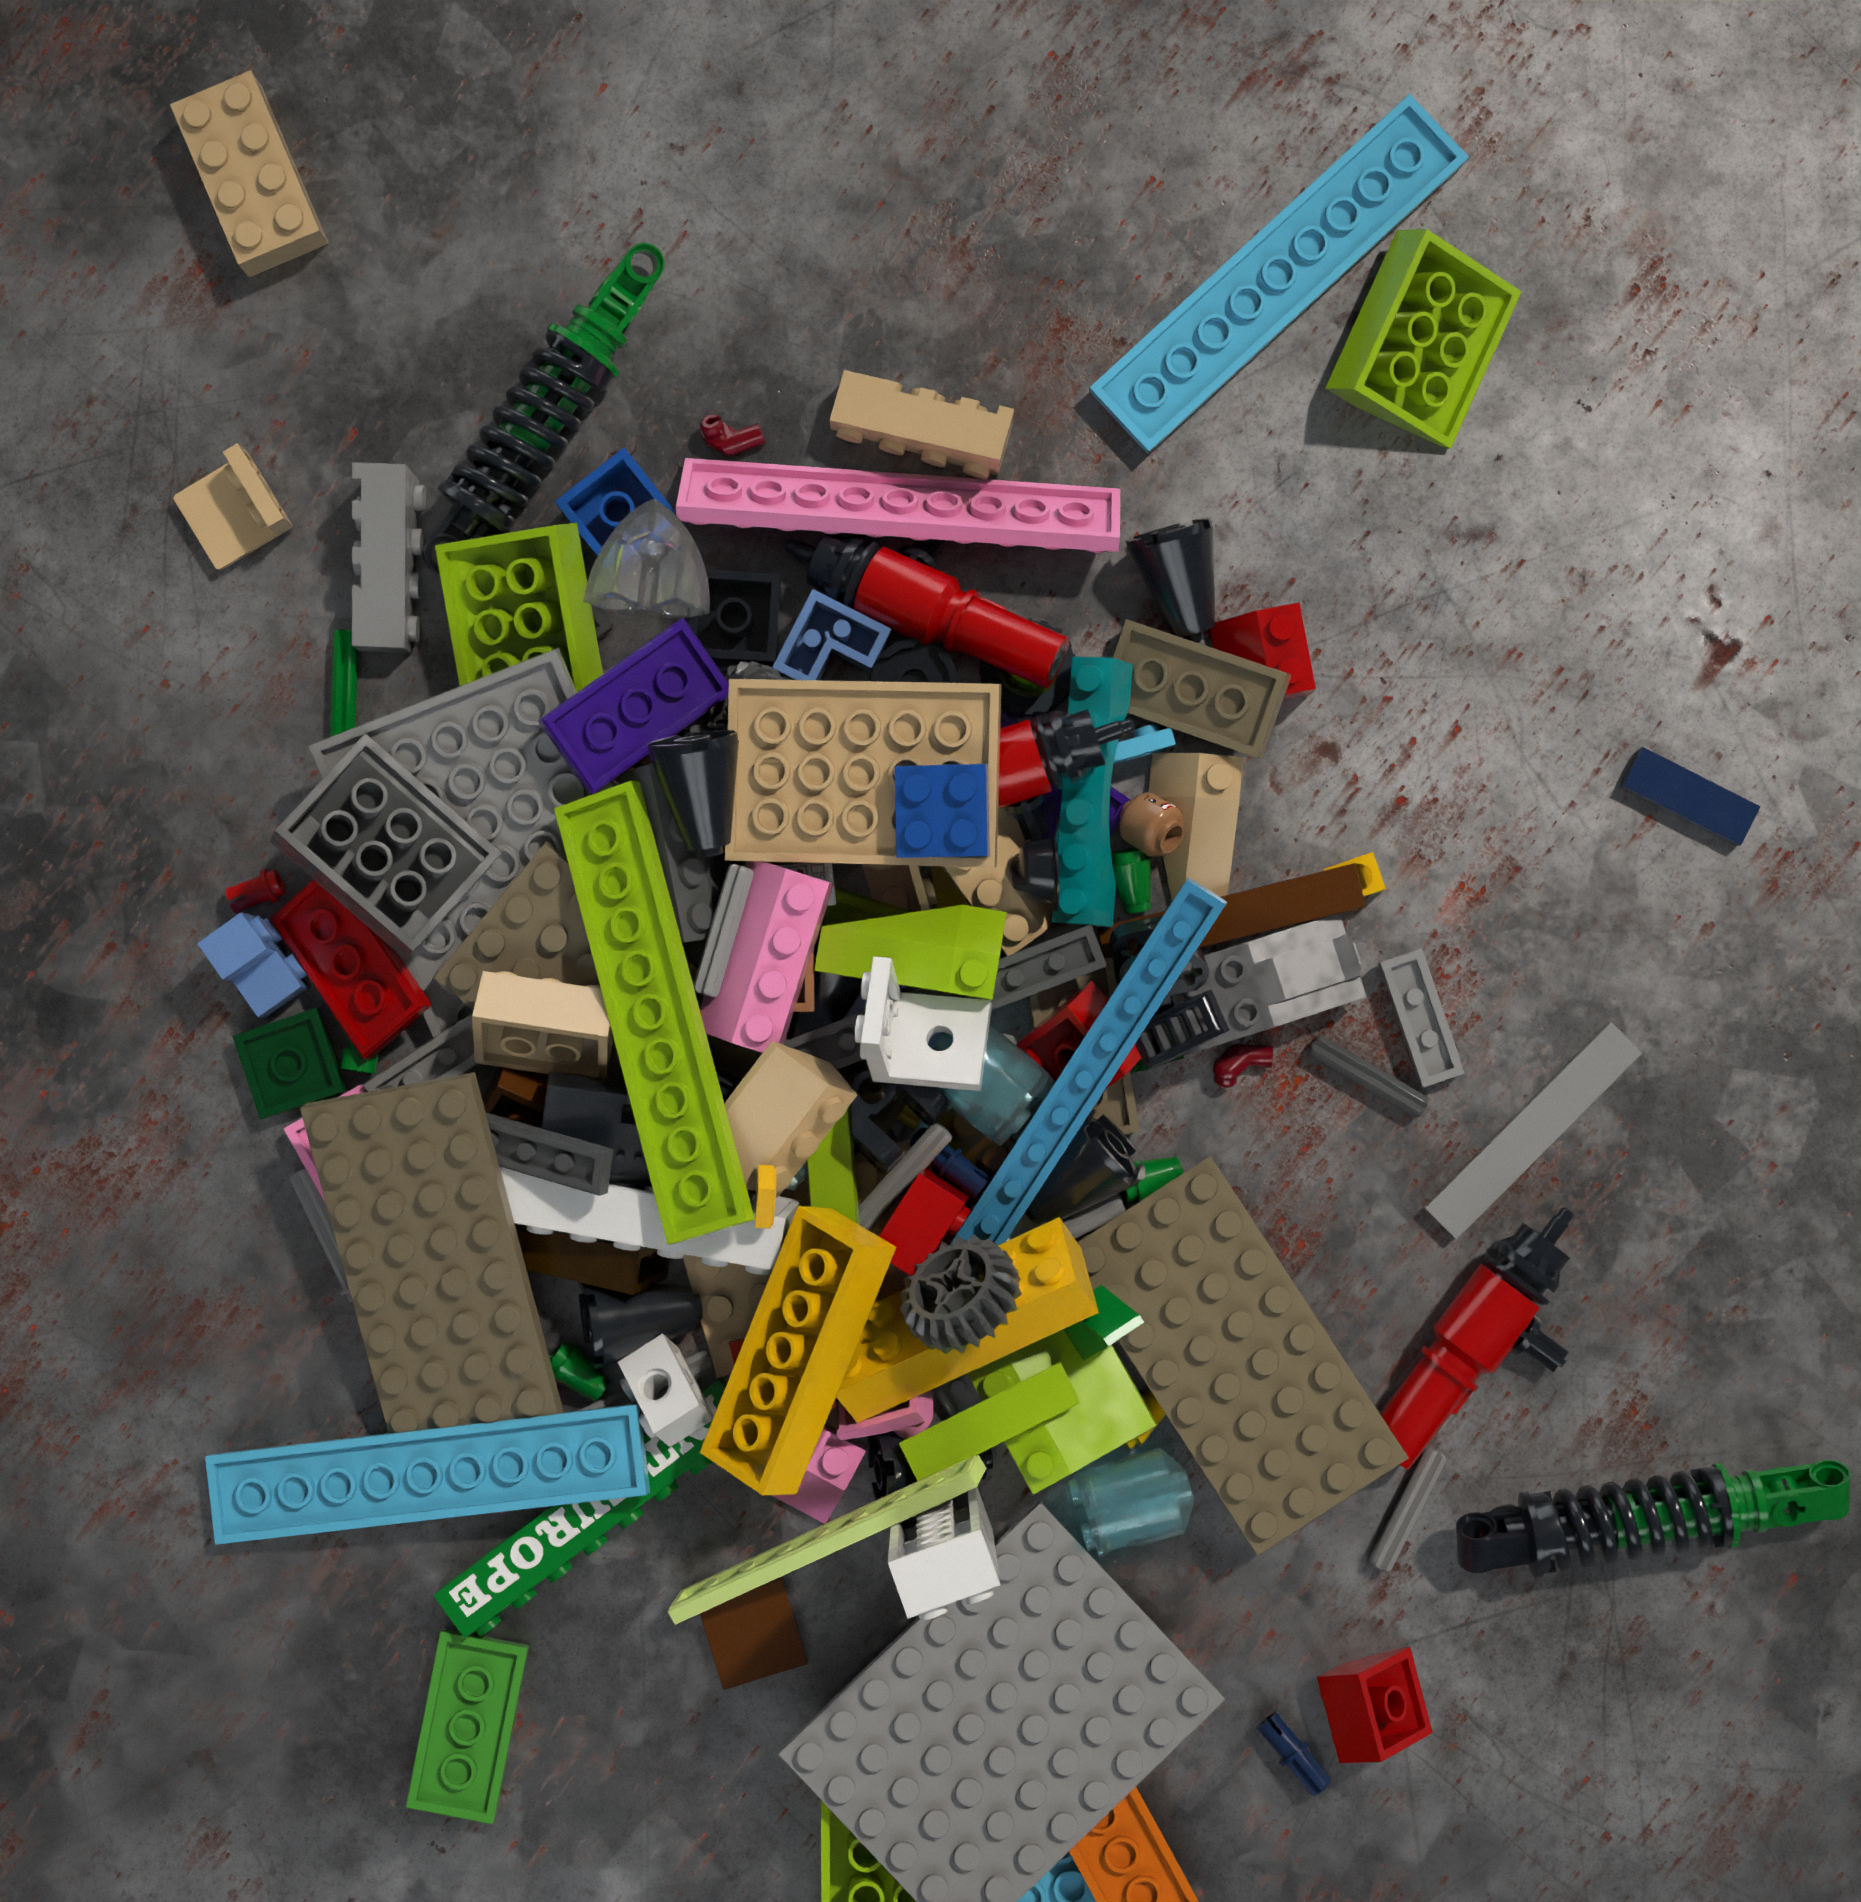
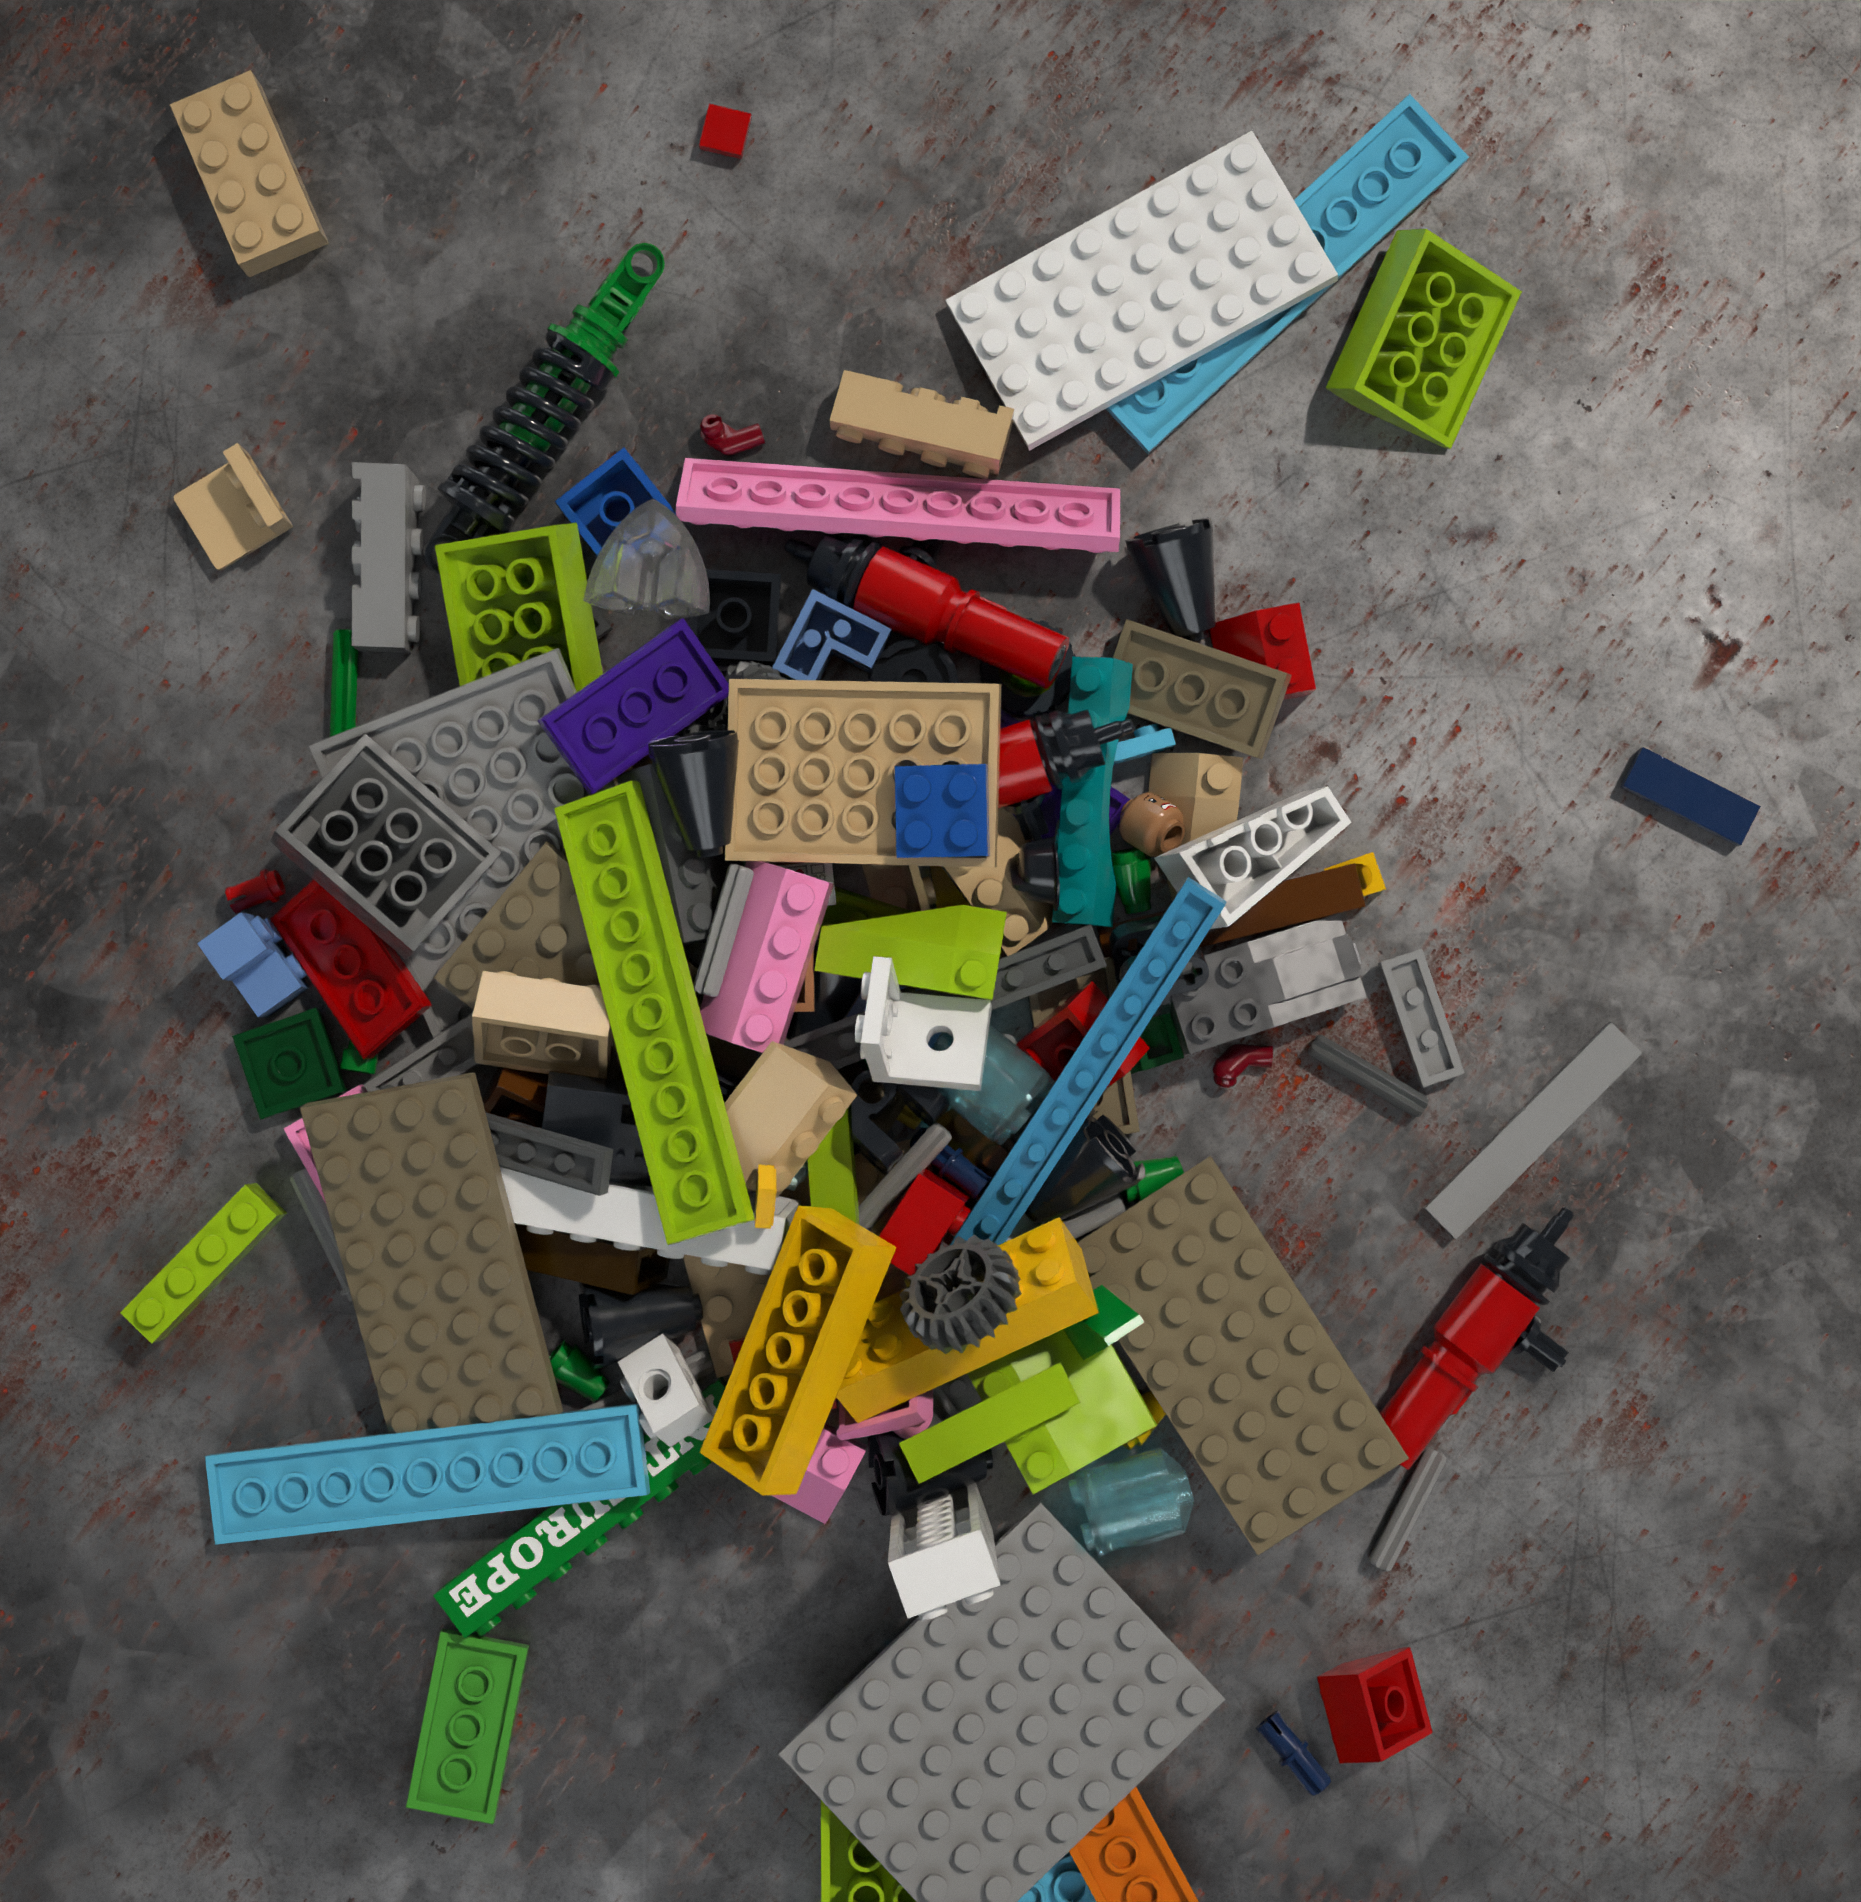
(203, 1262): none -> lime brick
(725, 131): none -> red tile
(754, 1635): reddish brown tile -> none
(827, 1538): yellowish green tile -> none
(1141, 290): none -> white plate
(1156, 1041): black slope -> none
(1256, 851): none -> white wedge
(1650, 1515): black piece -> none

